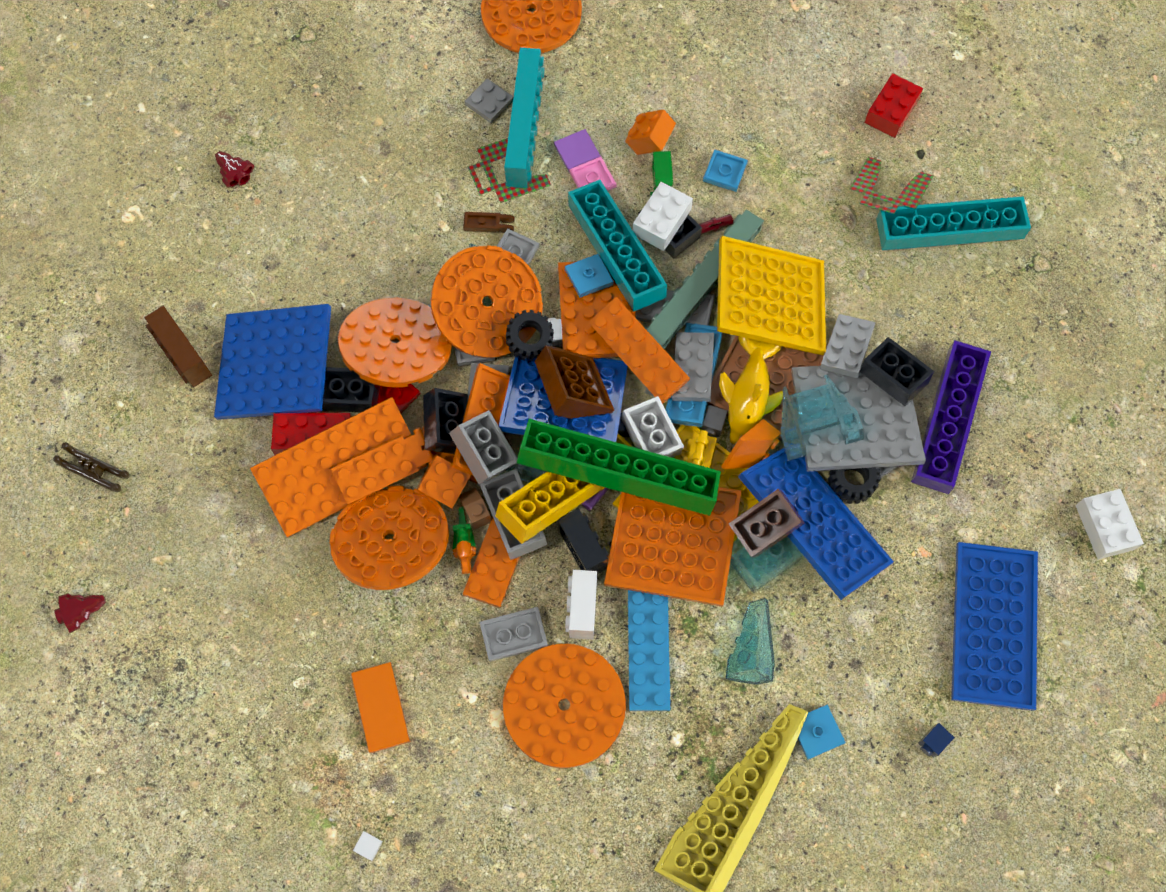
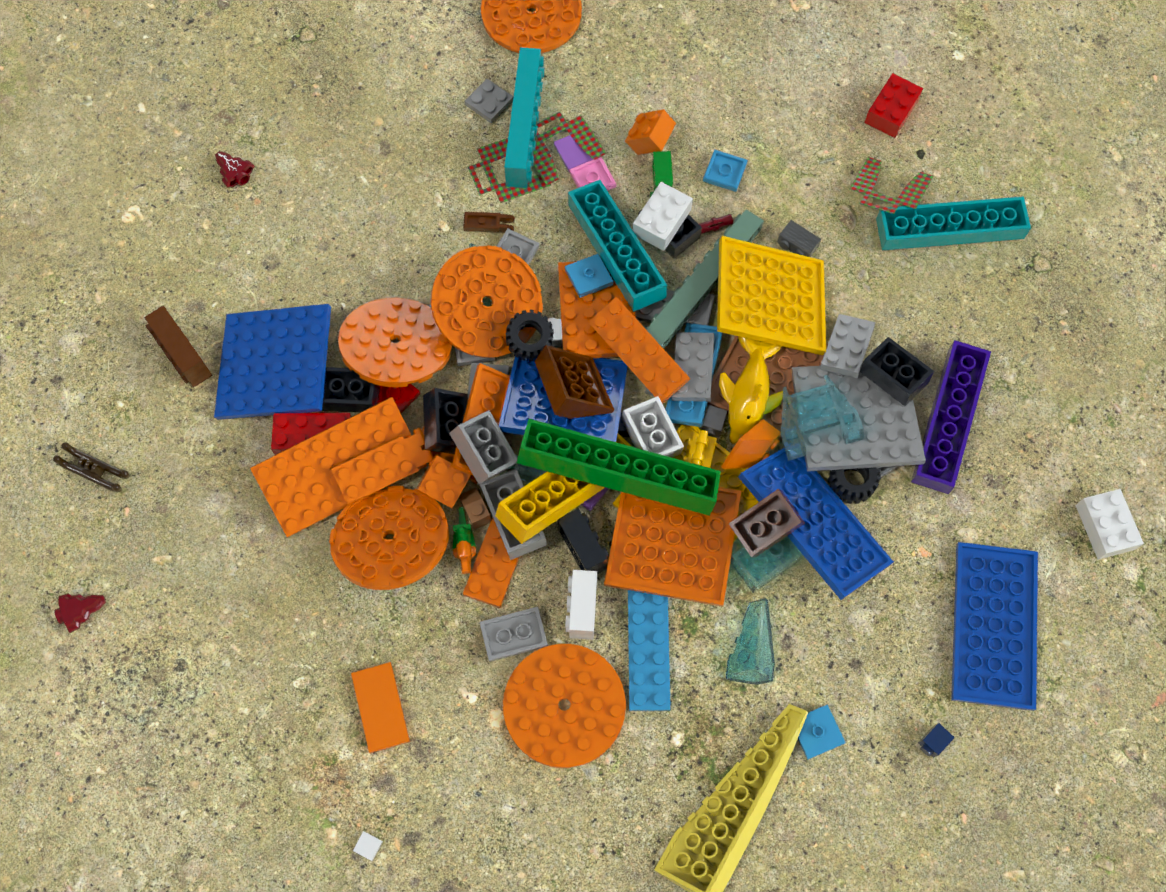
(579, 132): none -> piece
(798, 239): none -> dark grey brick

